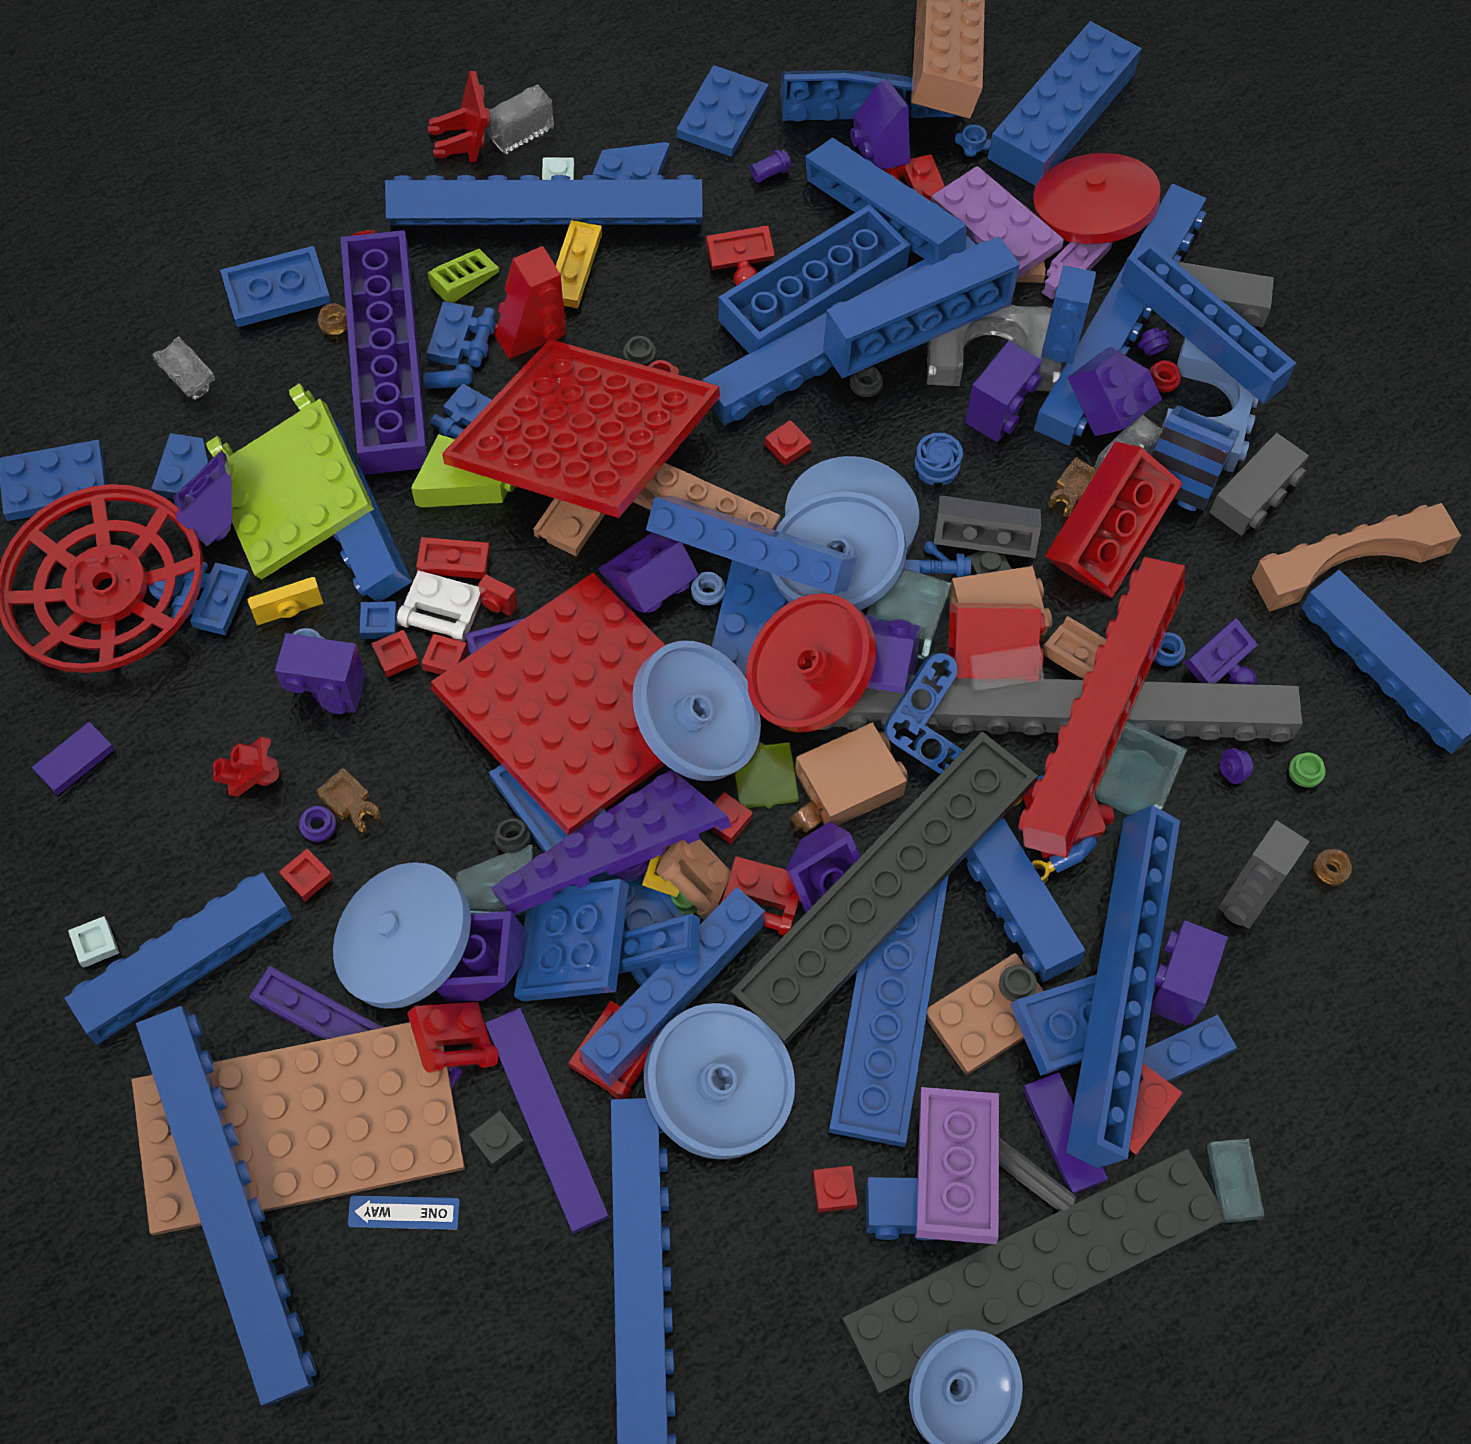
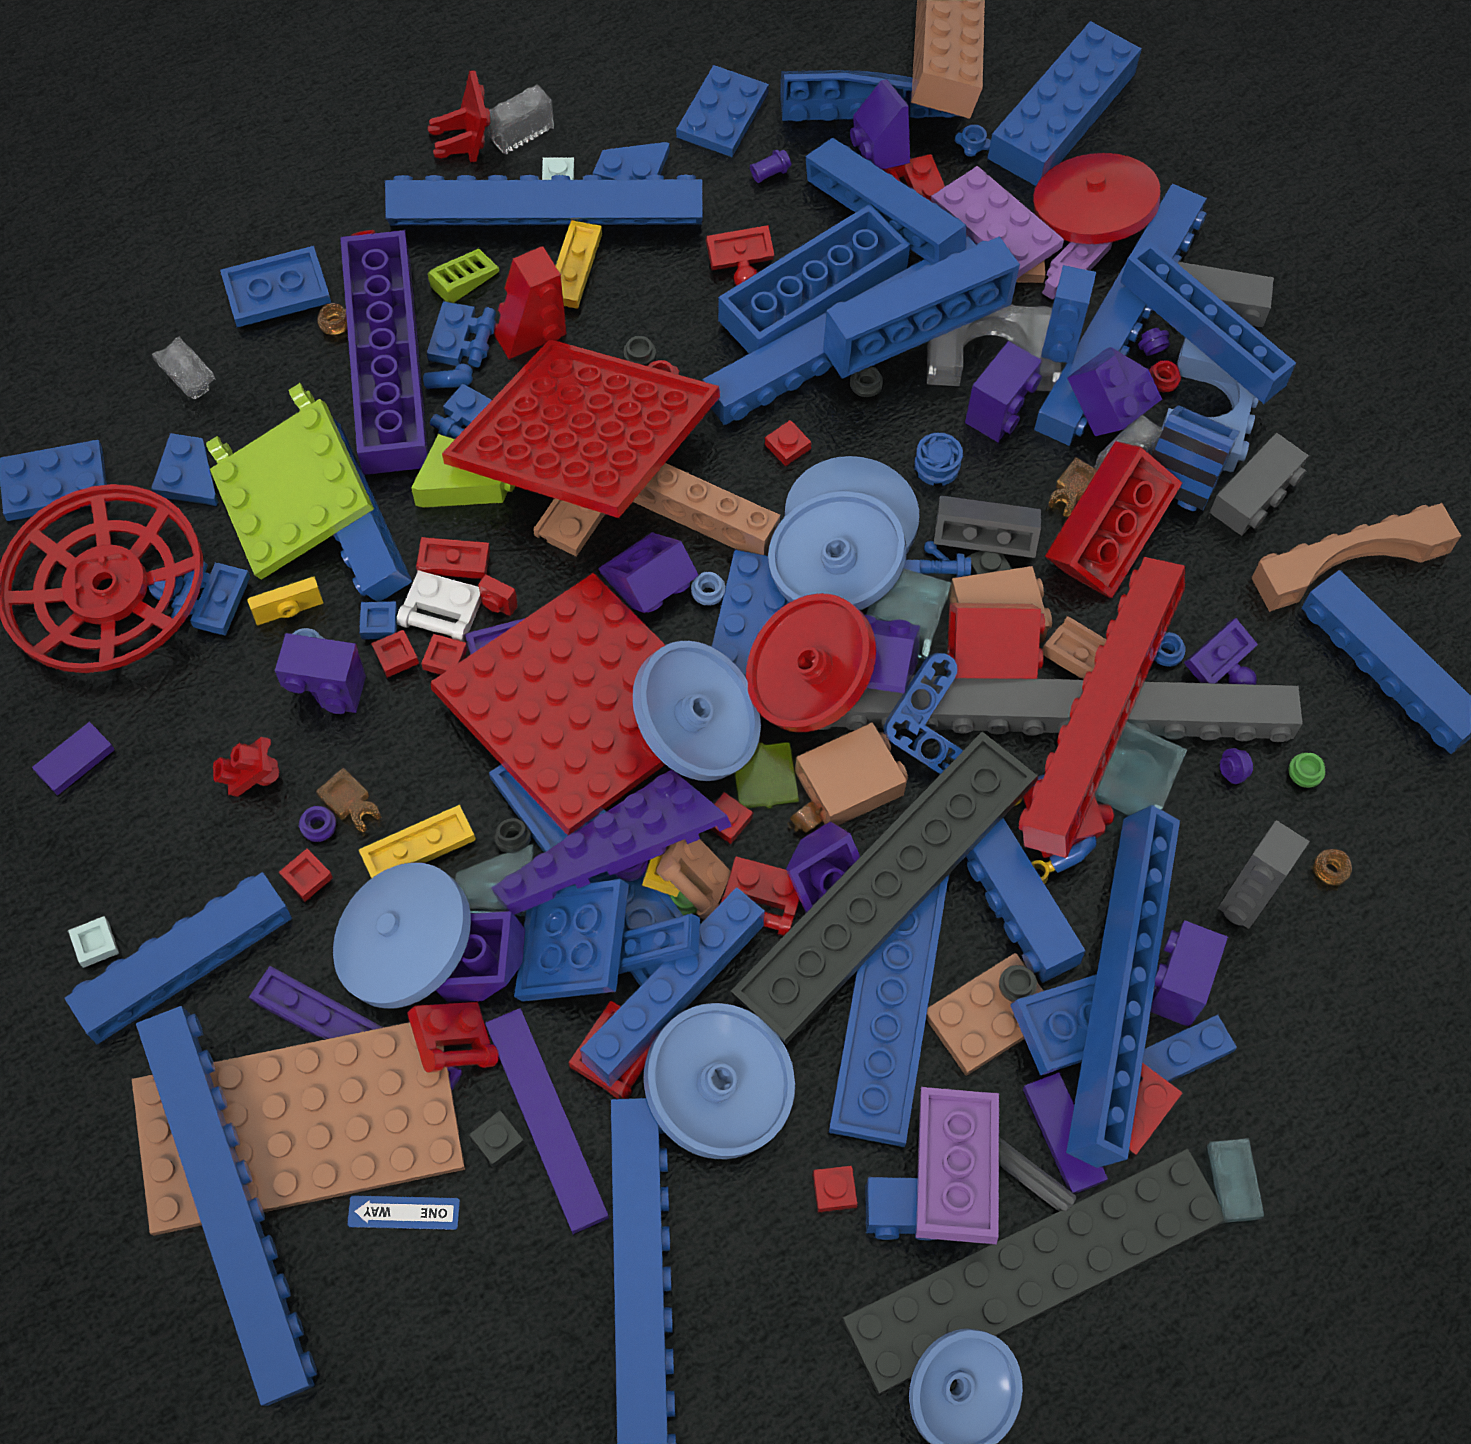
(207, 501): dark purple slope -> none
(419, 842): none -> yellow plate
(751, 544): blue brick -> none
(1005, 667): clear tile -> none

